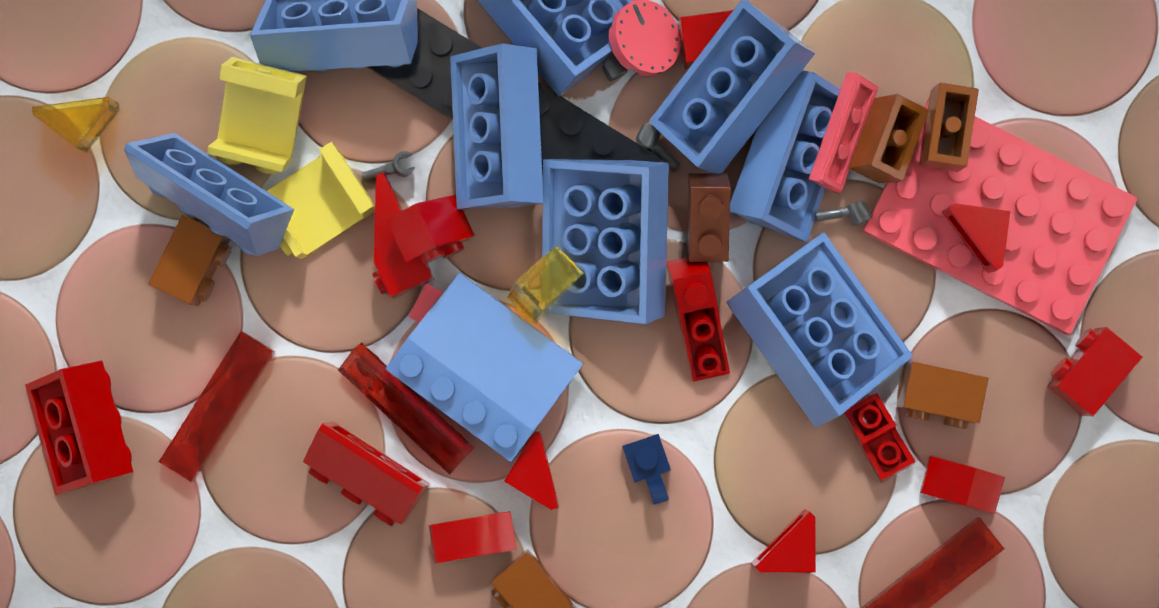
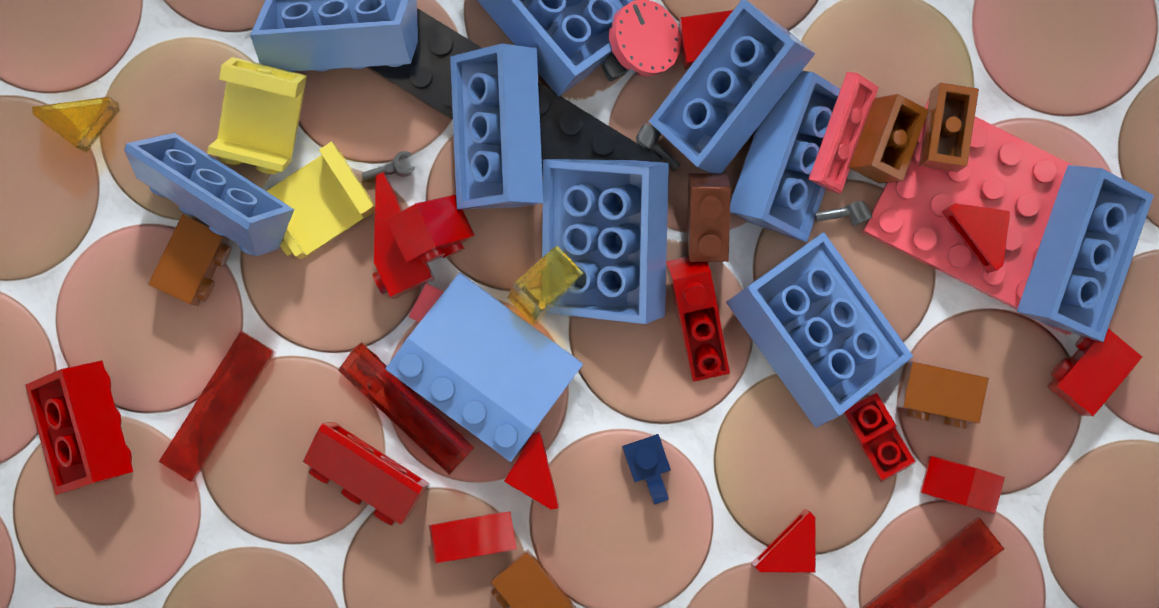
(1085, 252): none -> medium blue slope

